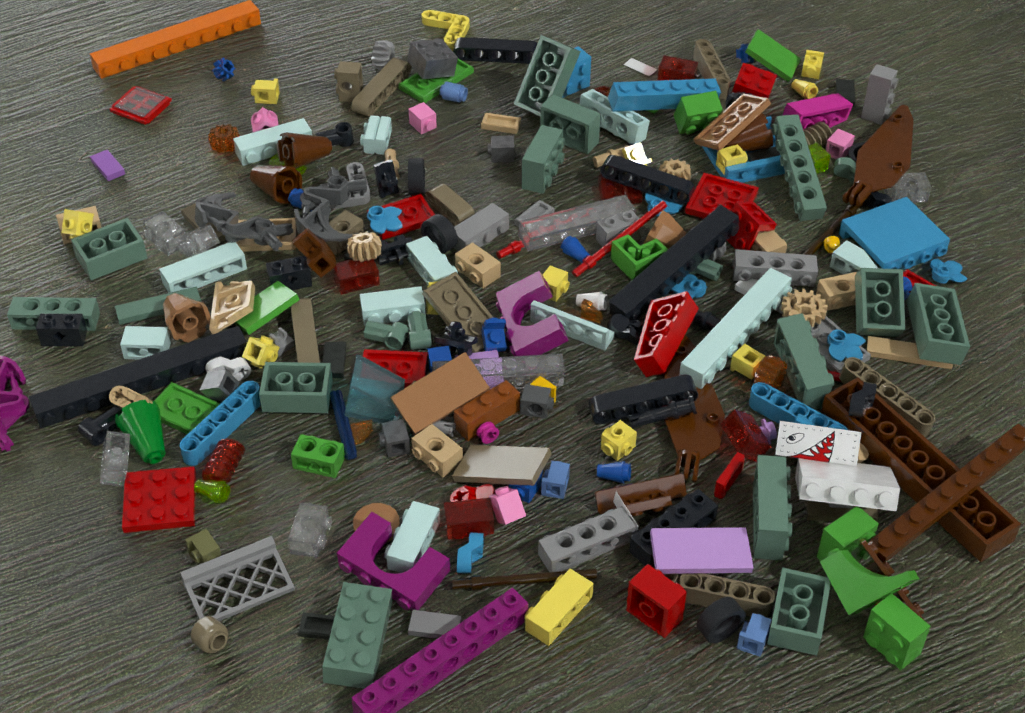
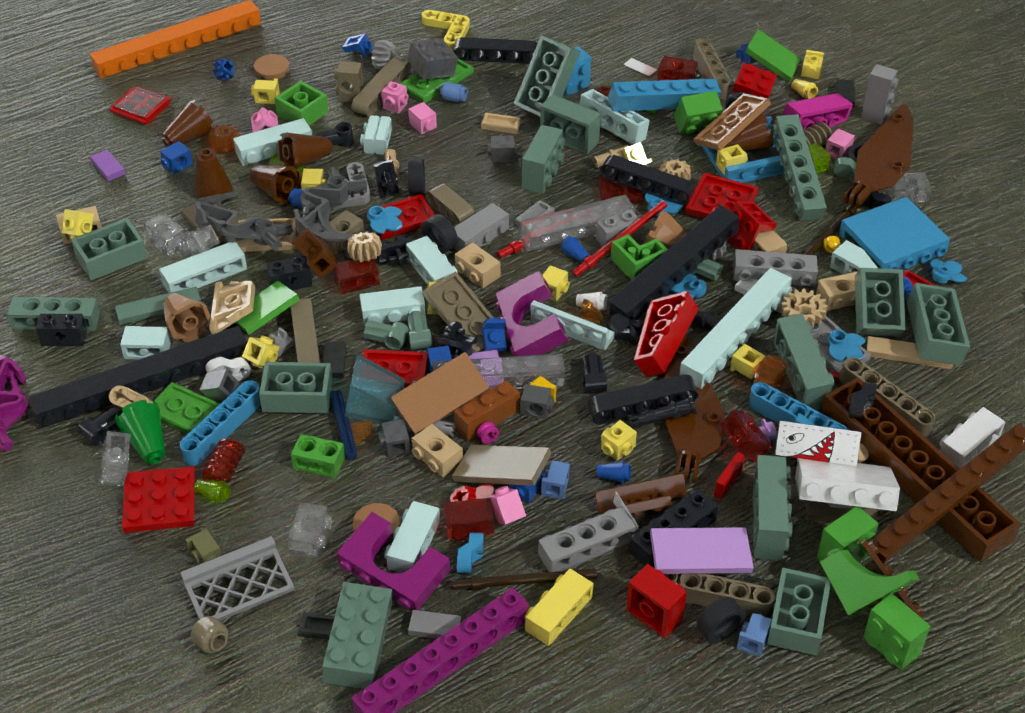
(176, 157): none -> blue brick
(188, 125): none -> reddish brown cone
(210, 175): none -> reddish brown cone
(271, 66): none -> medium nougat tile
(301, 102): none -> bright green brick
(312, 178): none -> light yellow brick
(358, 43): none -> blue bracket
(394, 97): none -> bright pink brick
(594, 377): none -> black piece
(972, 437): none -> white brick

